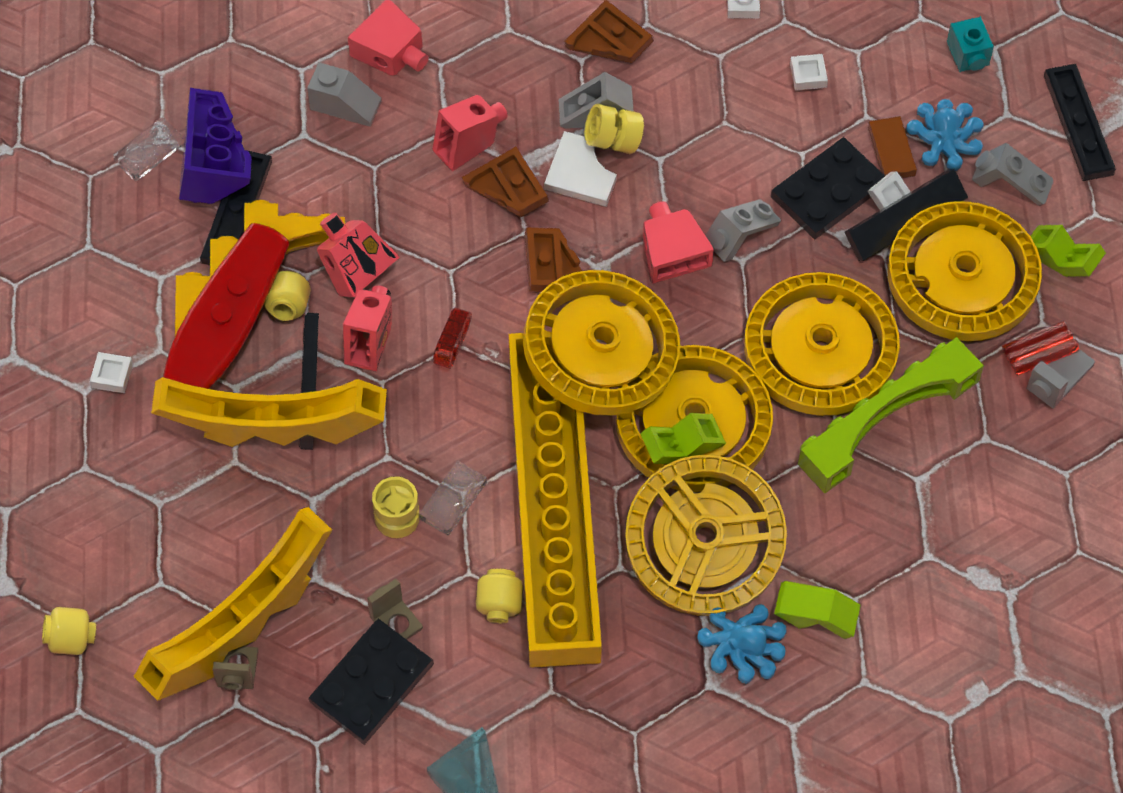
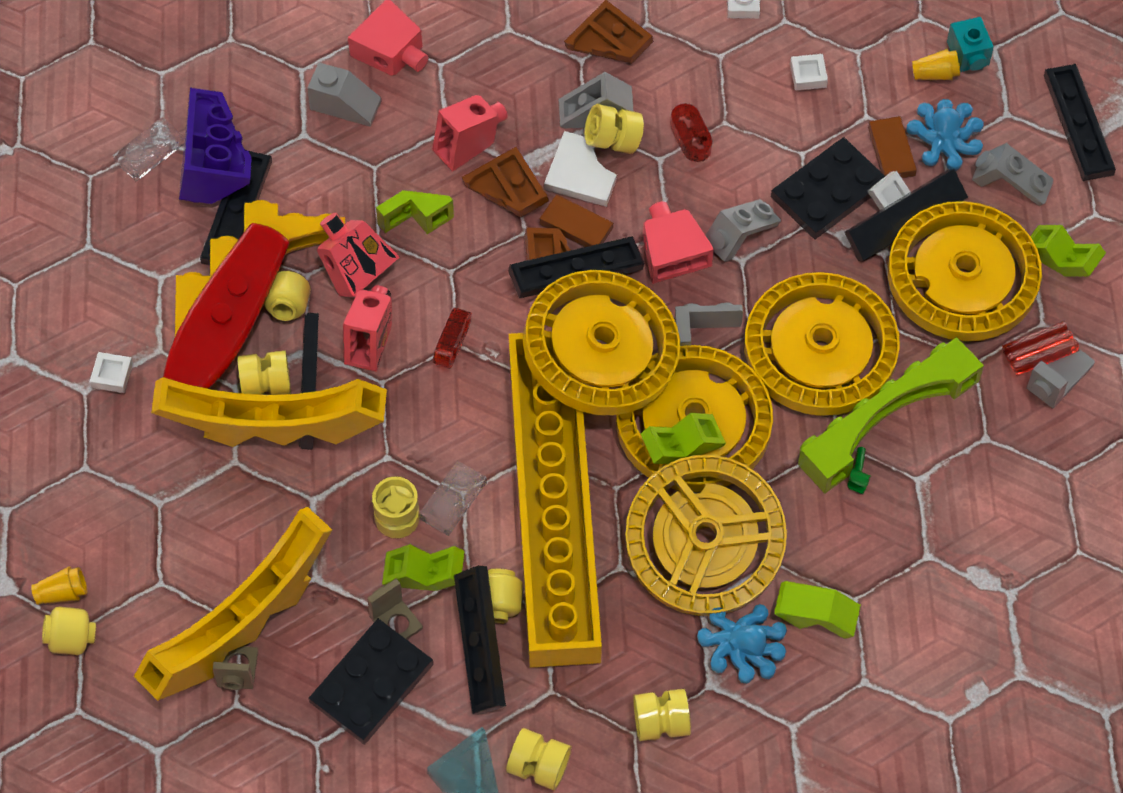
(60, 587): none -> yellow cone
(264, 374): none -> light yellow wheel
(423, 570): none -> lime slope
(427, 209): none -> lime slope
(479, 640): none -> black tile
(536, 274): none -> black tile
(538, 759): none -> light yellow wheel
(576, 222): none -> dark orange tile
(661, 714): none -> light yellow wheel
(685, 135): none -> clear red beam
(712, 316): none -> light grey bracket
(859, 480): none -> green hand
(937, 66): none -> yellow cone

